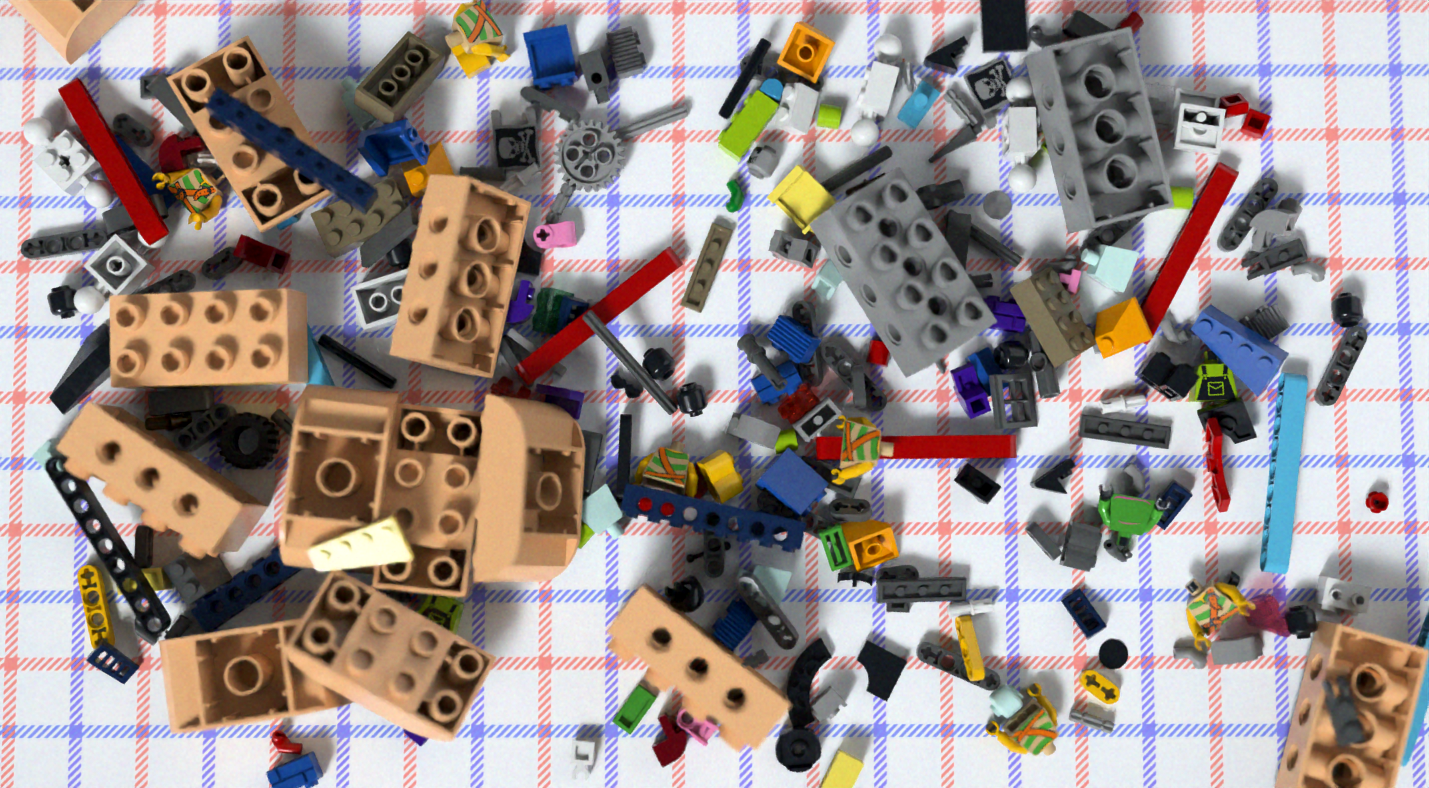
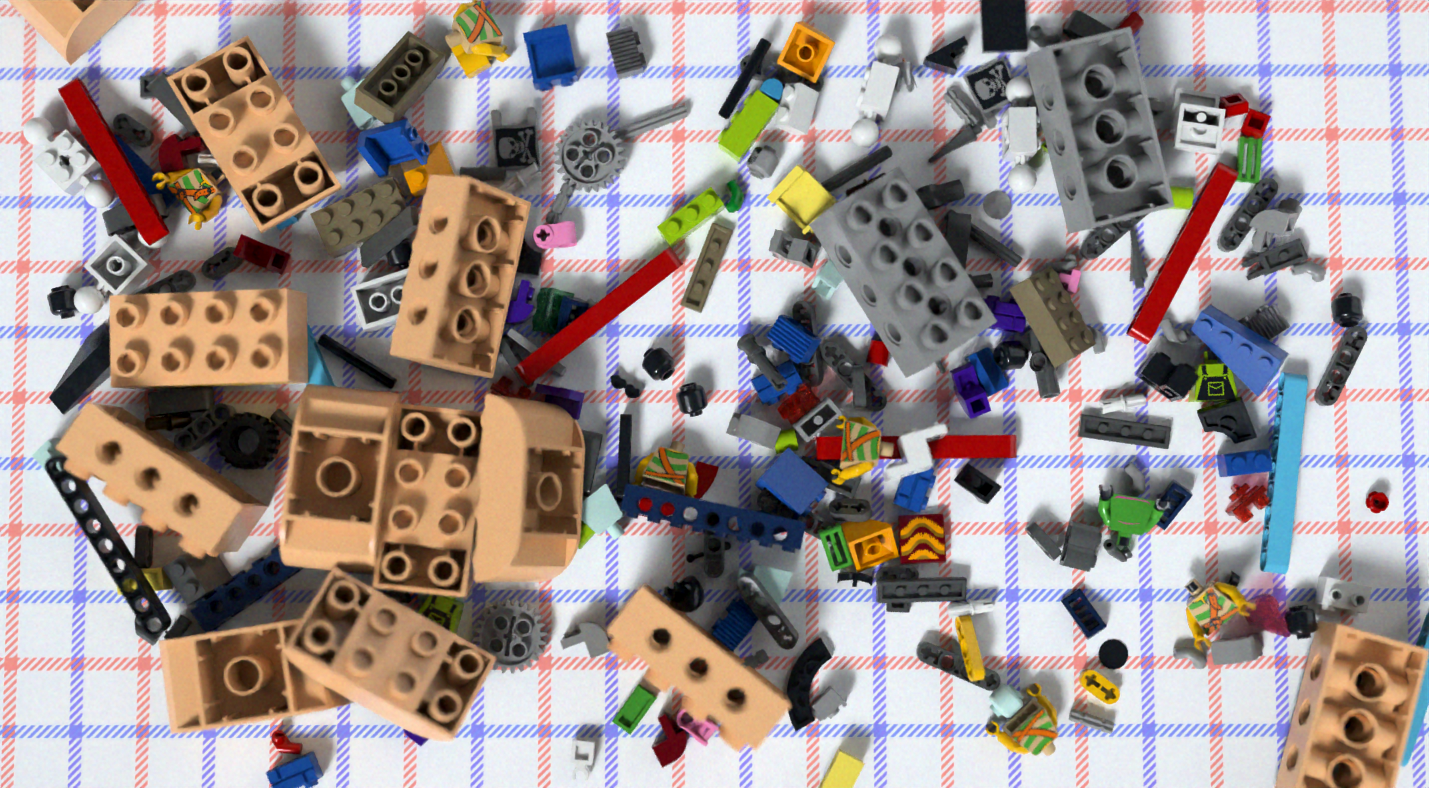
(65, 244): dark grey beam -> none
(100, 607): yellow beam -> none
(100, 664): dark blue slope -> none
(291, 151): dark blue brick -> none
(364, 546): wing -> none
(530, 640): none -> light grey gear
(548, 104): dark grey hinge -> none
(592, 634): none -> light grey brick
(593, 66): dark grey torso -> none
(630, 362): dark grey axle -> none
(691, 217): none -> lime brick
(721, 476): yellow brick -> none
(798, 736): black plate -> none
(829, 116): lime brick -> none
(882, 669): black tile -> none
(913, 490): none -> blue brick
(914, 451): none -> white bracket
(918, 105): medium azure tile -> none
(921, 538): none -> slope
(999, 403): dark grey piece -> none
(1049, 480): black slope -> none
(1110, 265): light aqua torso -> none
(1121, 328): light orange slope -> none
(1137, 269): none -> dark grey piece
(1161, 102): clear piece -> none
(1214, 465): red tile -> none
(1244, 463): none -> blue brick
(1254, 495): none -> clear red hips
(1257, 159): none -> bright green tile
(1342, 713): dark grey hinge -> none

